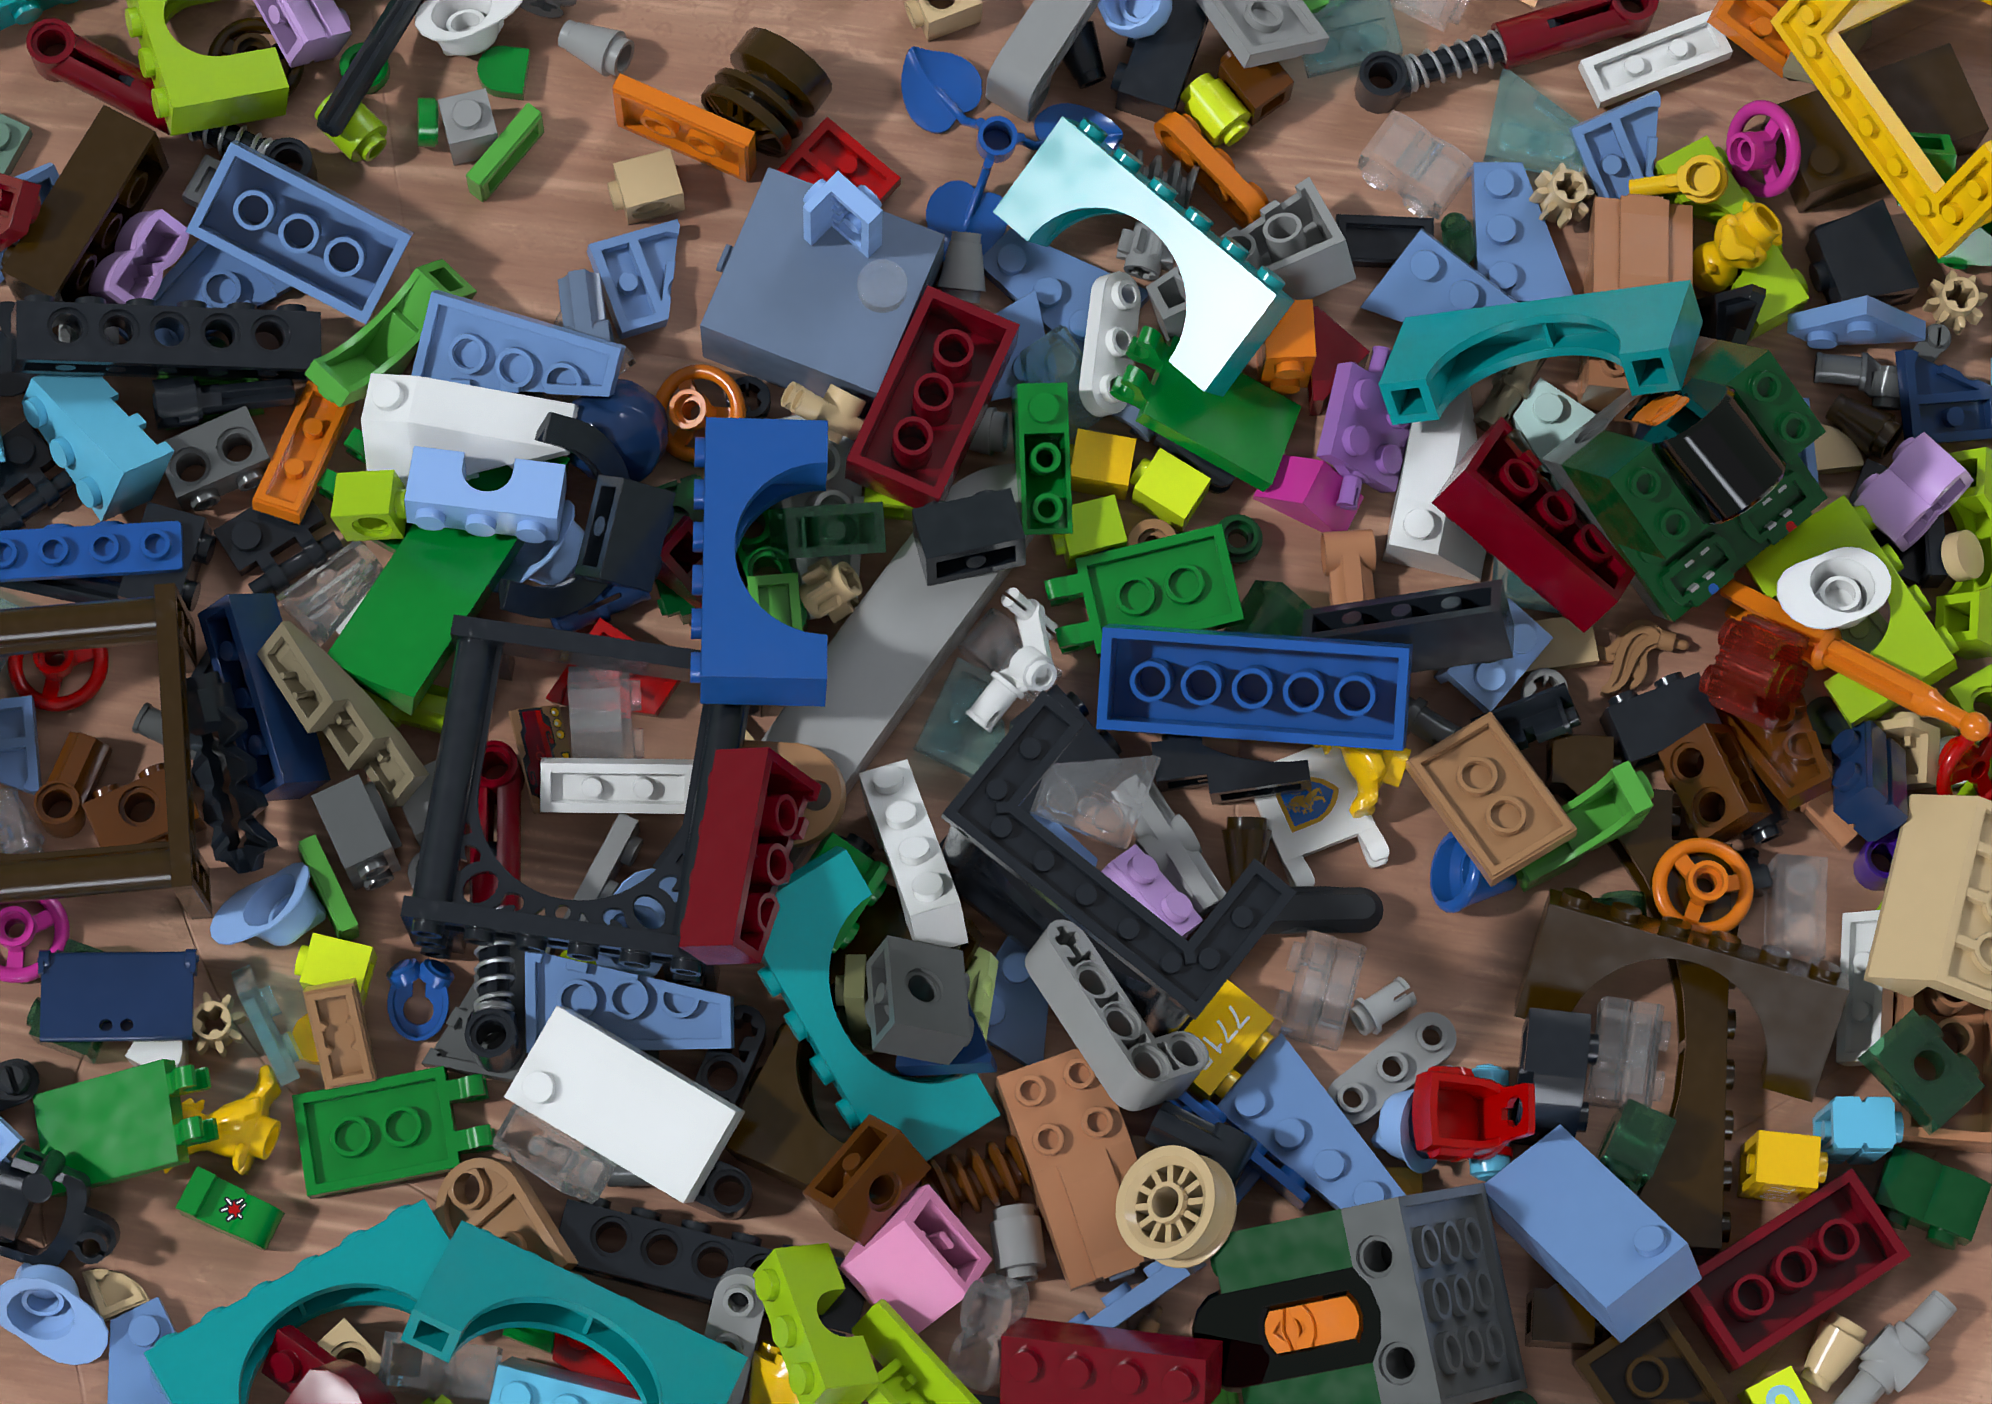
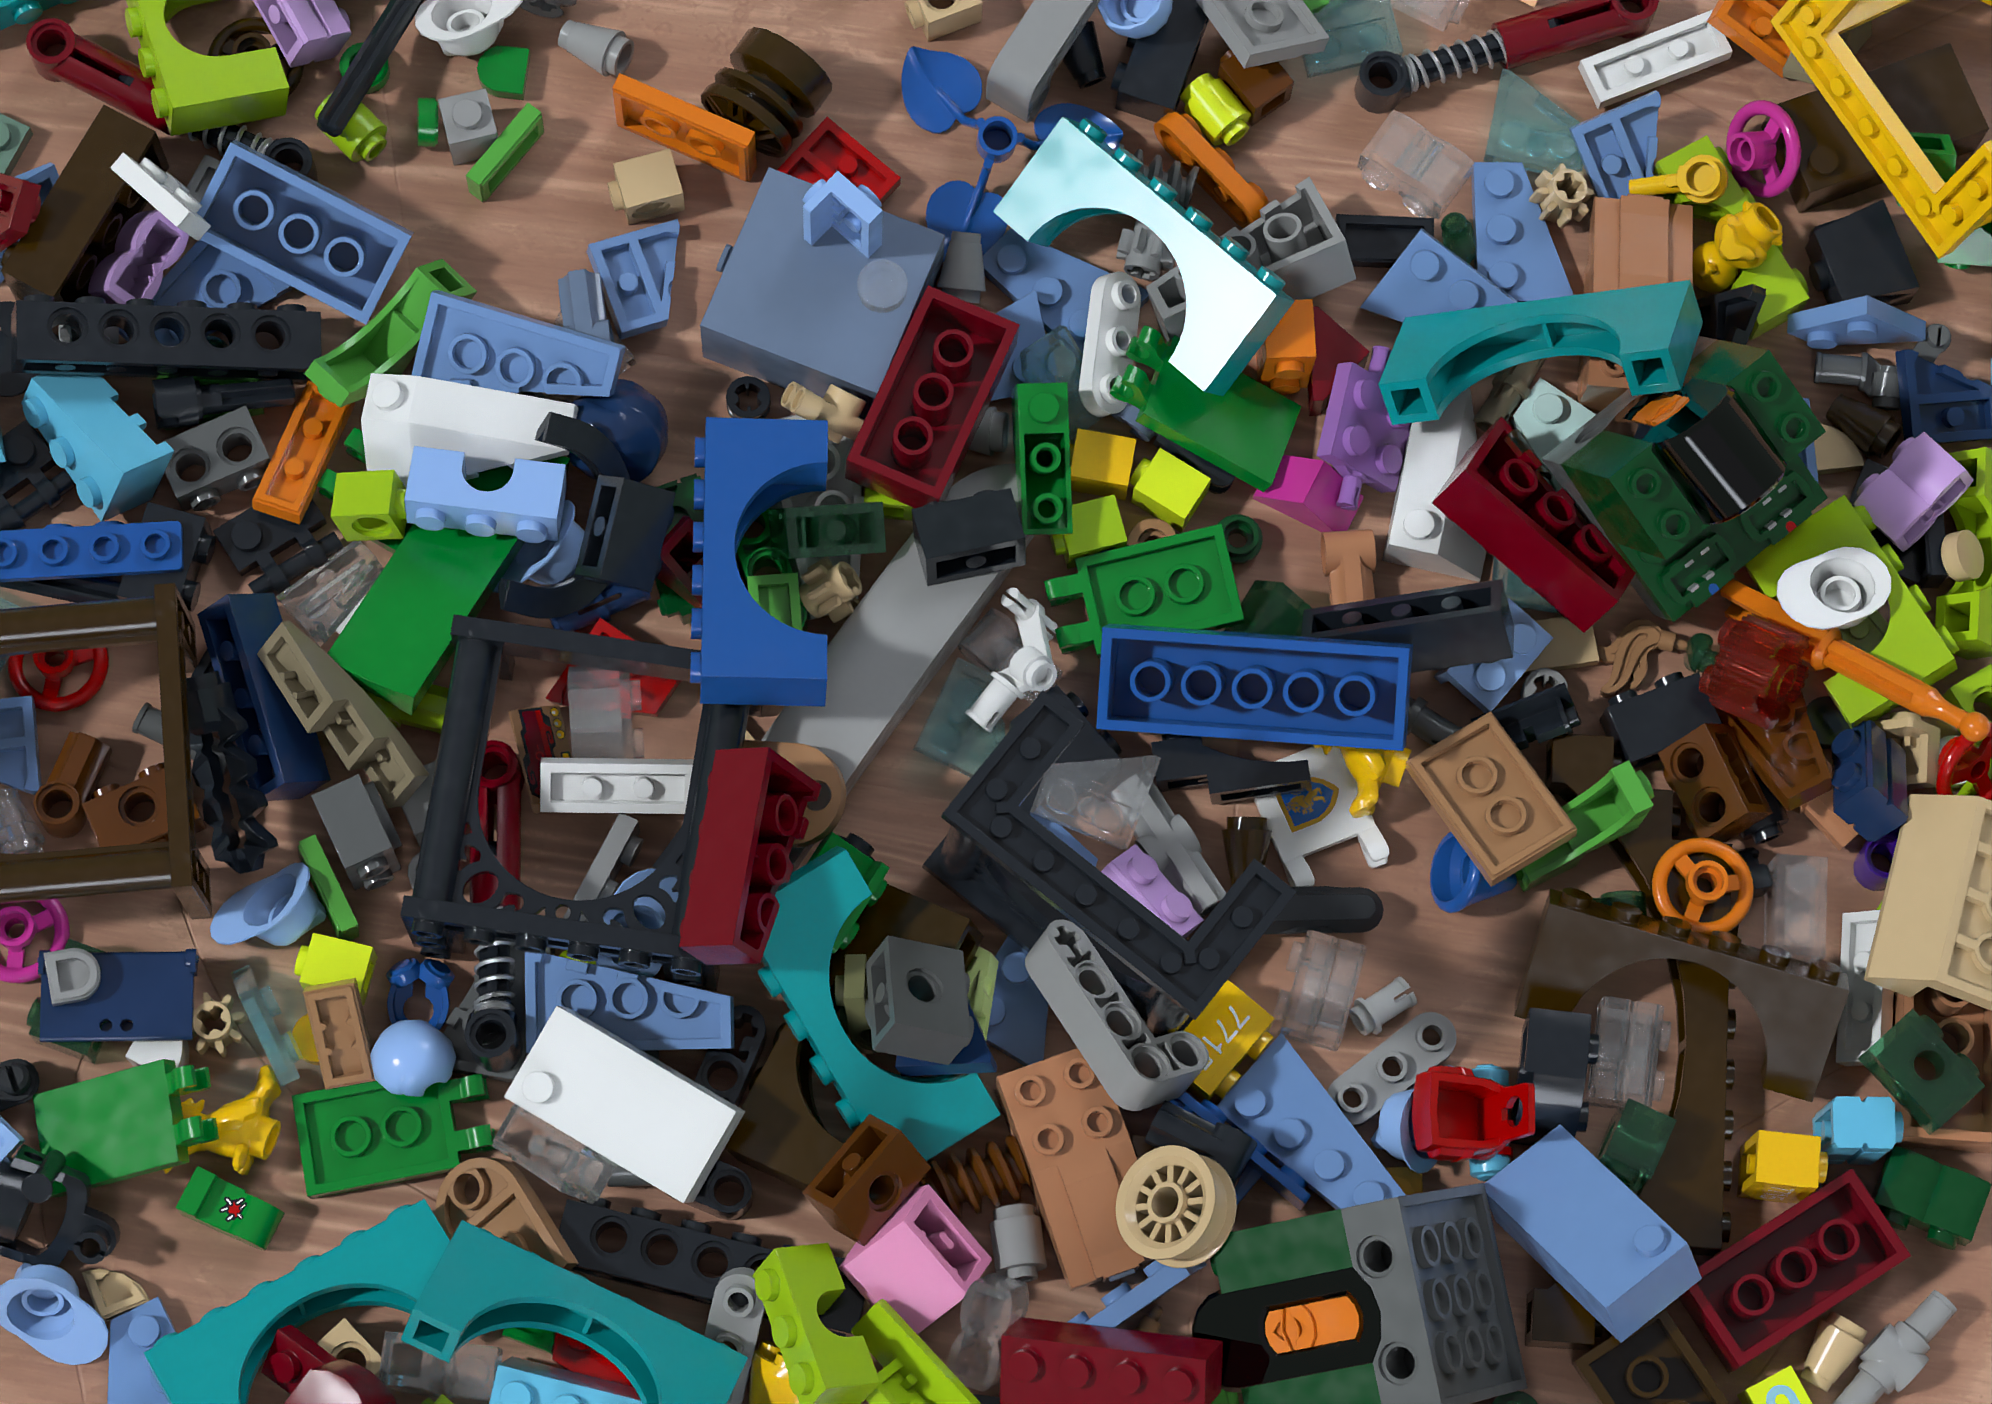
(71, 975): none -> light grey tile
(164, 193): none -> white plate
(412, 1057): none -> light blue hair
(688, 397): orange piece -> none
(914, 855): white arch -> none
(1699, 653): none -> clear green arm
(1962, 292): tan gear -> none

